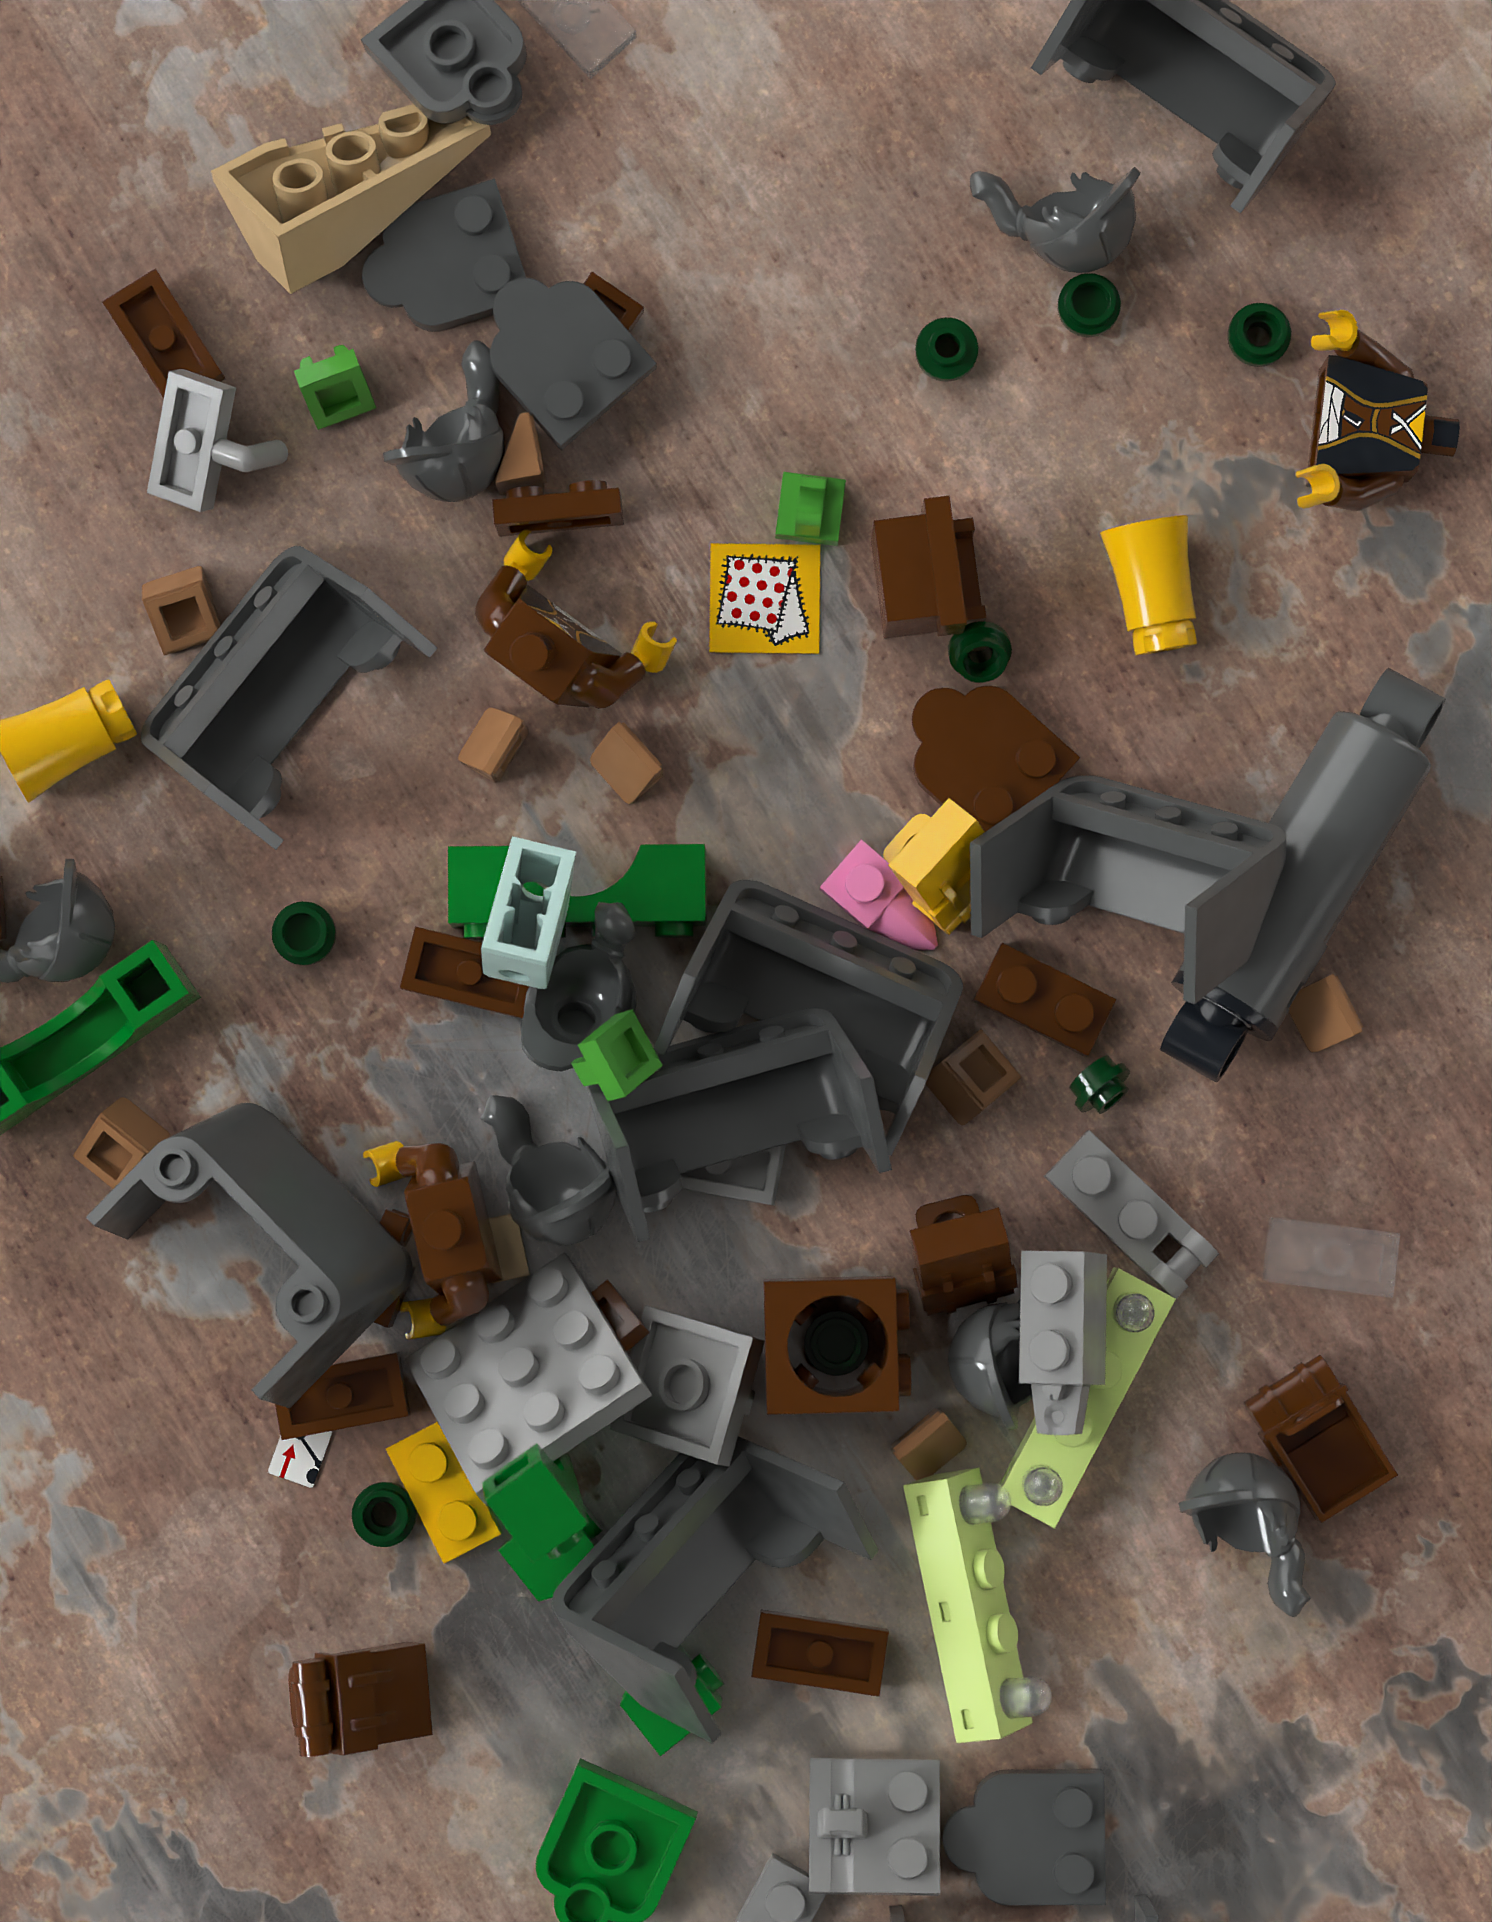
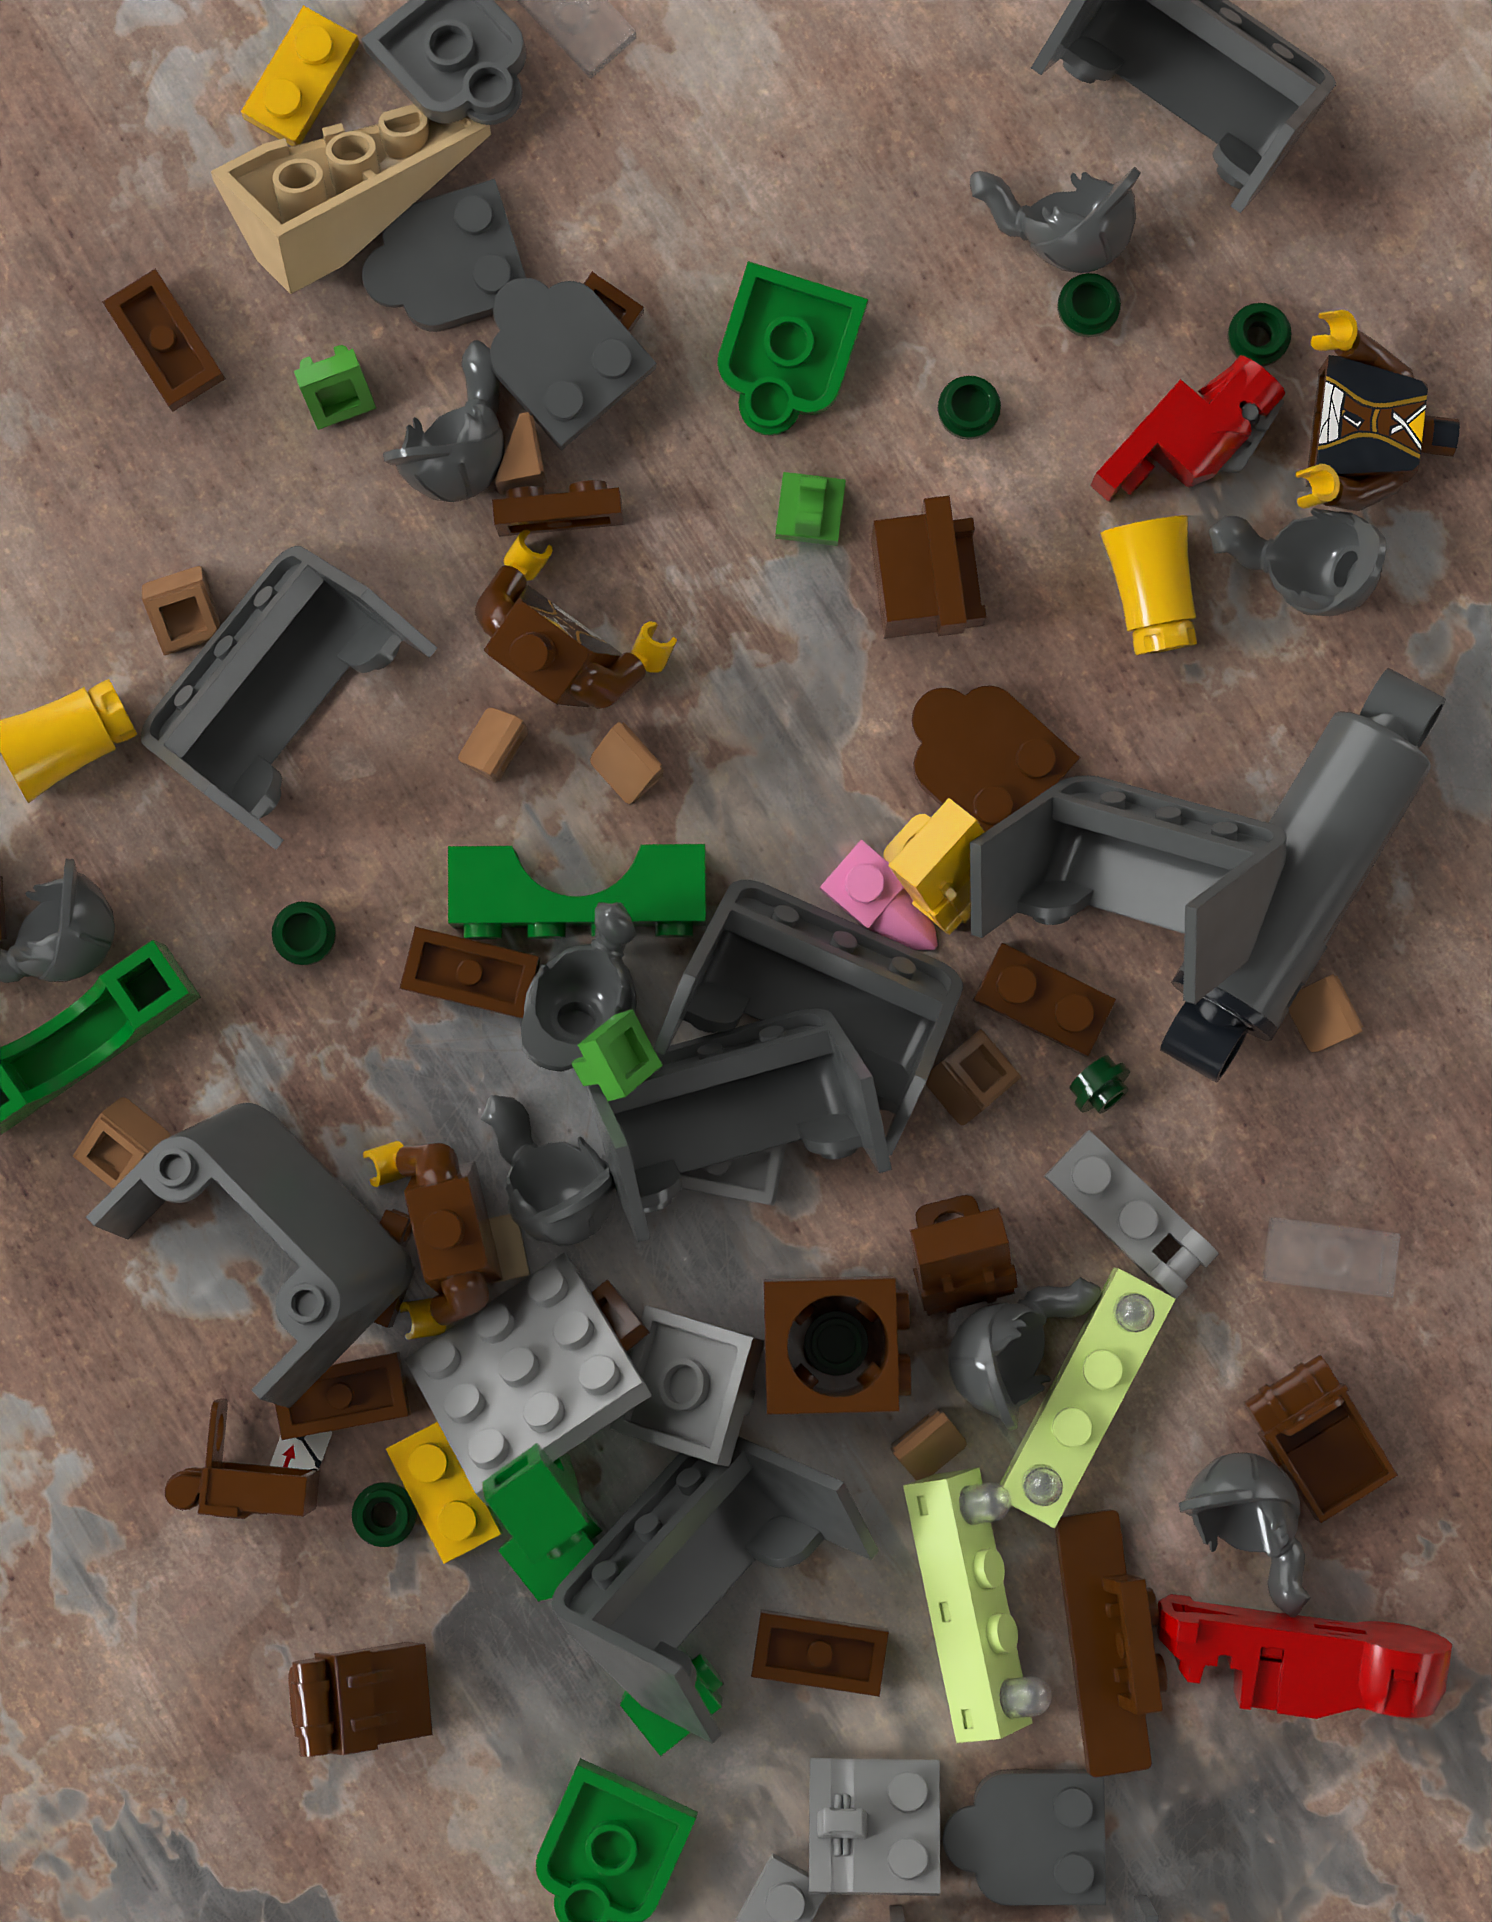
(195, 442): light grey plate -> none
(240, 1488): none -> reddish brown piece
(300, 77): none -> yellow plate
(524, 926): light aqua torso -> none
(764, 598): sticker -> none
(787, 347): none -> green plate
(946, 368): dark green plate -> none
(969, 407): none -> dark green plate
(983, 664): dark green plate -> none
(1062, 1334): light grey hinge -> none
(1110, 1643): none -> reddish brown bracket
(1195, 433): none -> red plate
(1309, 1662): none -> red piece
(1315, 562): none -> dark grey piece

